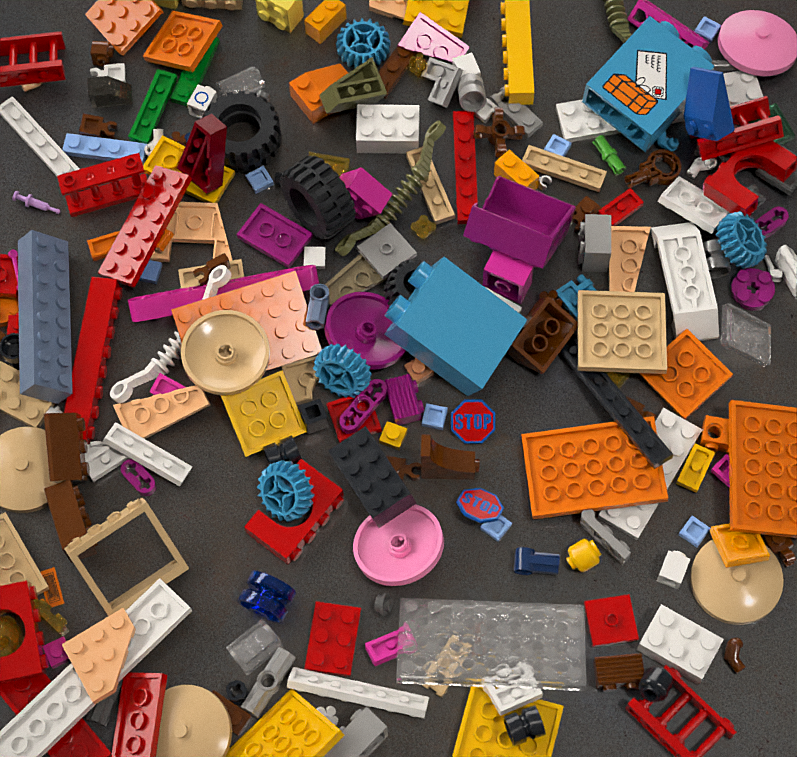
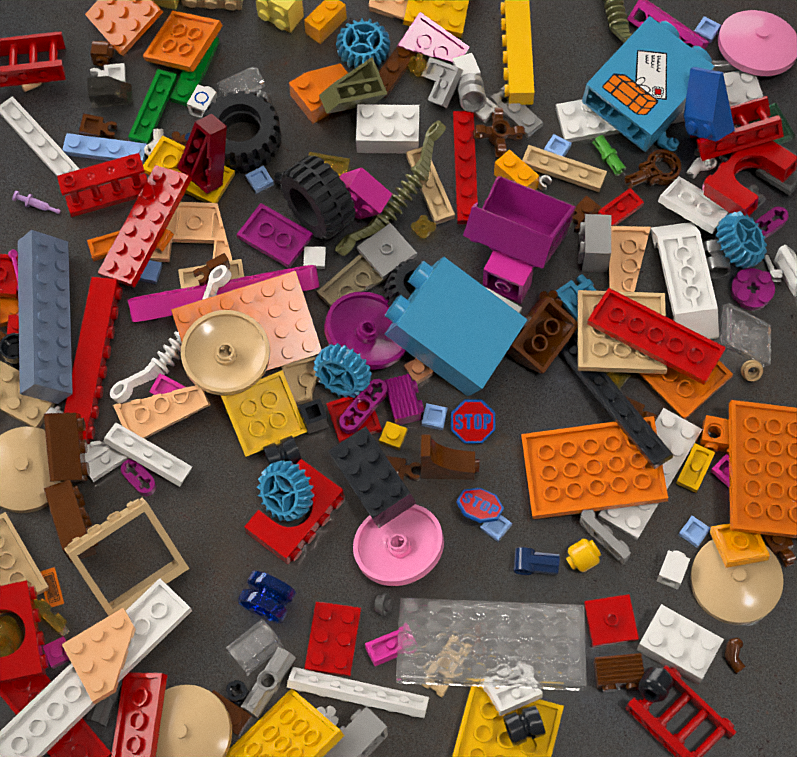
(317, 306): sand blue piece -> none
(656, 336): none -> red plate
(756, 374): none -> tan plate

